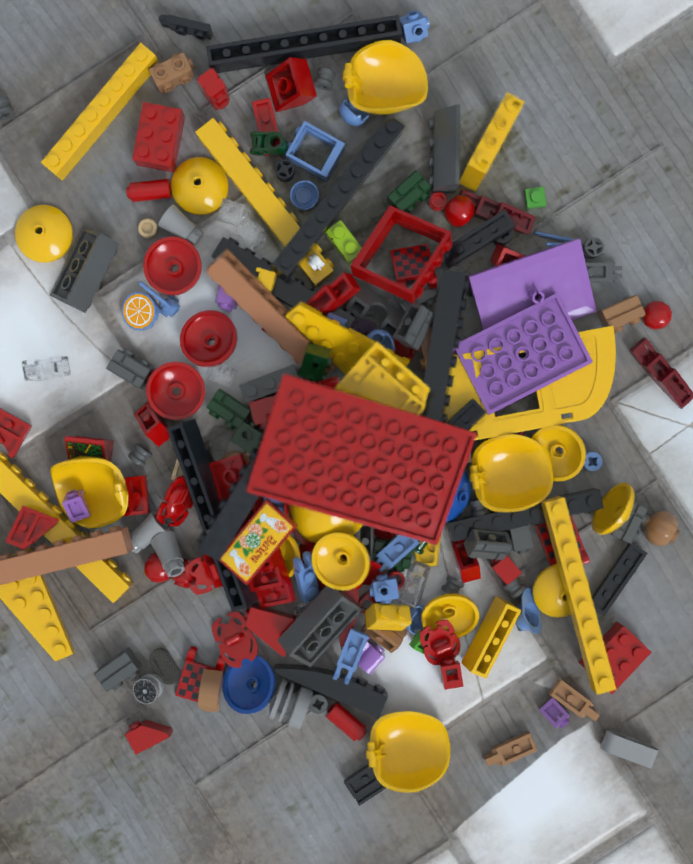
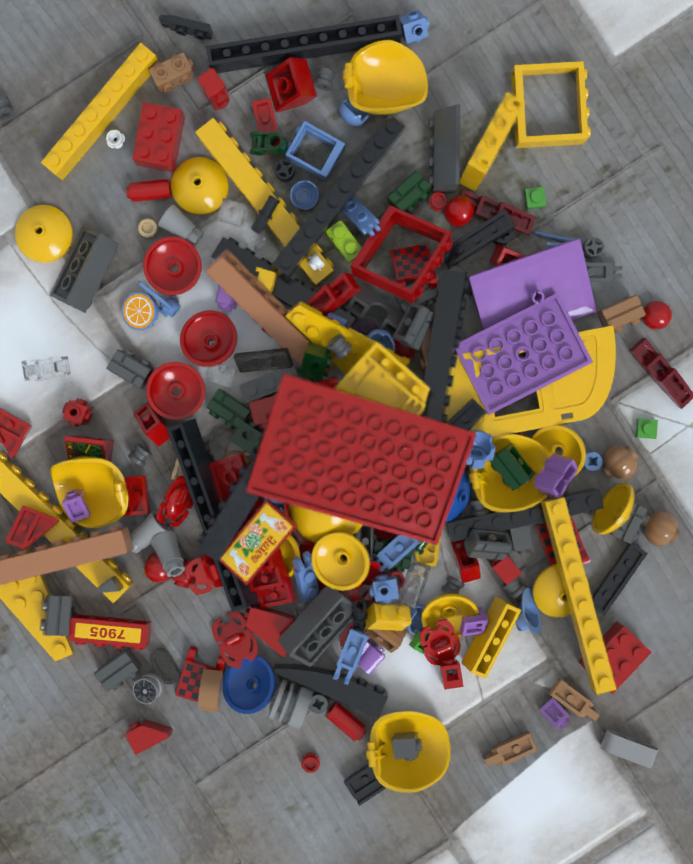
(57, 615): none -> dark grey brick
(84, 412): none -> red brick
(109, 631): none -> brick
(111, 135): none -> white plate
(111, 585): none -> dark grey slope
(263, 360): none -> clear smoke tile
(265, 214): none -> black axle
(310, 762): none -> red plate
(339, 346): none -> dark grey wheel
(359, 614): none -> black axle
(361, 217): none -> medium blue hinge
(406, 745): none -> dark grey brick
(474, 624): none -> medium lavender bracket
(481, 450): none -> medium blue hair
(511, 467): none -> dark green brick
(555, 475): none -> medium lavender brick
(580, 138): none -> yellow window
(620, 462): none -> medium nougat plant
(646, 428): none -> bright green plate

